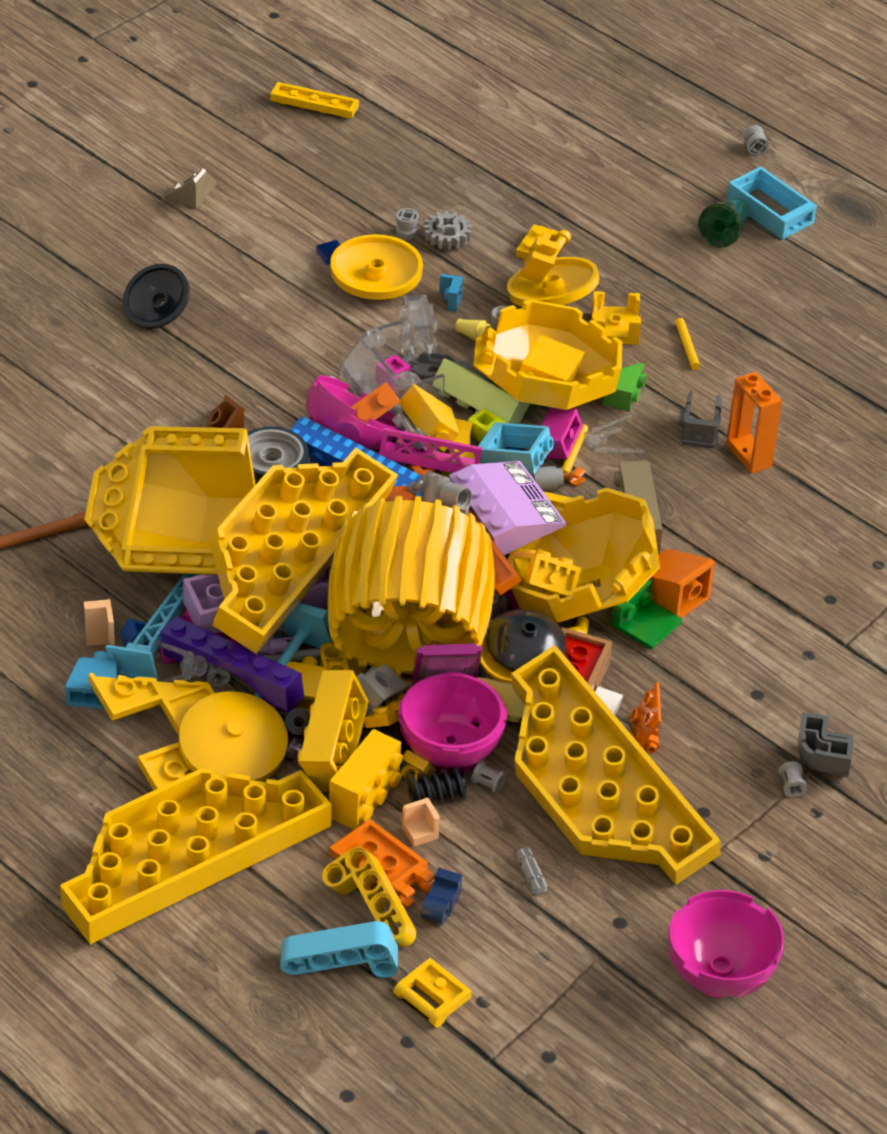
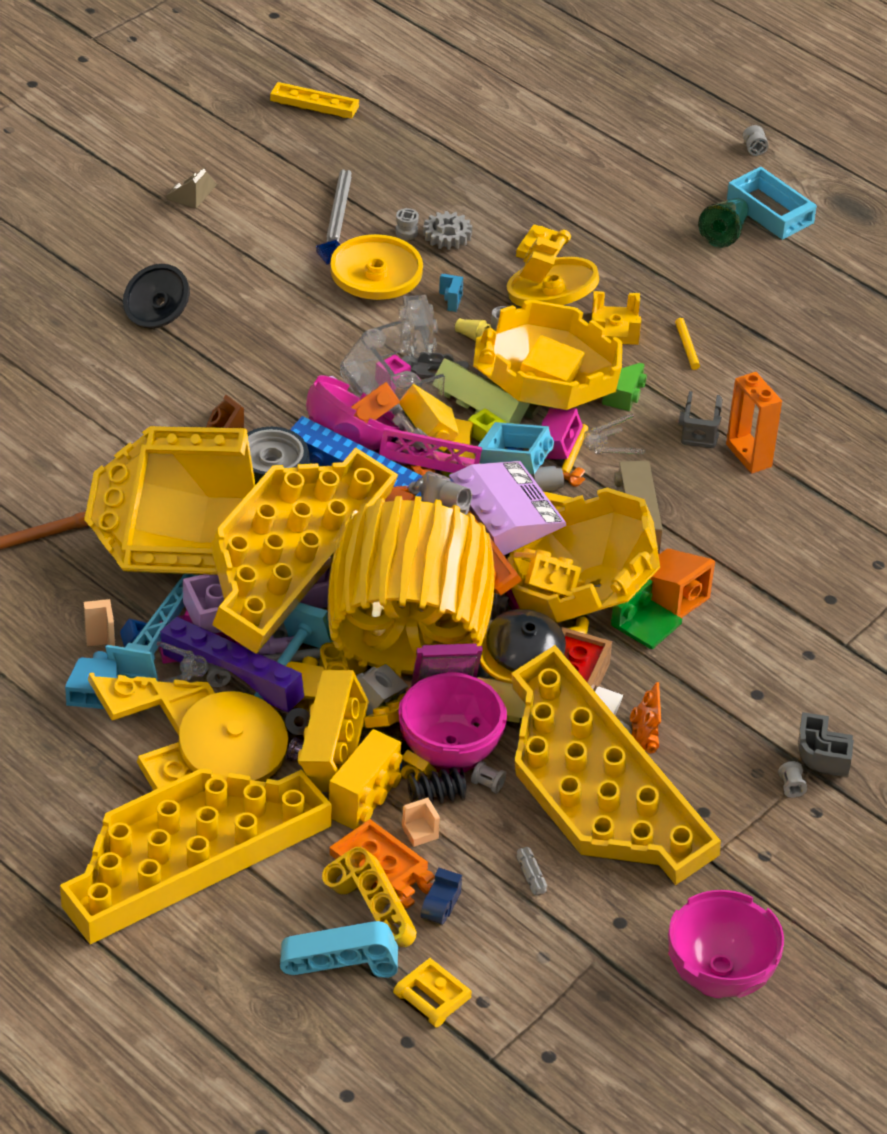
(339, 206): none -> light grey axle

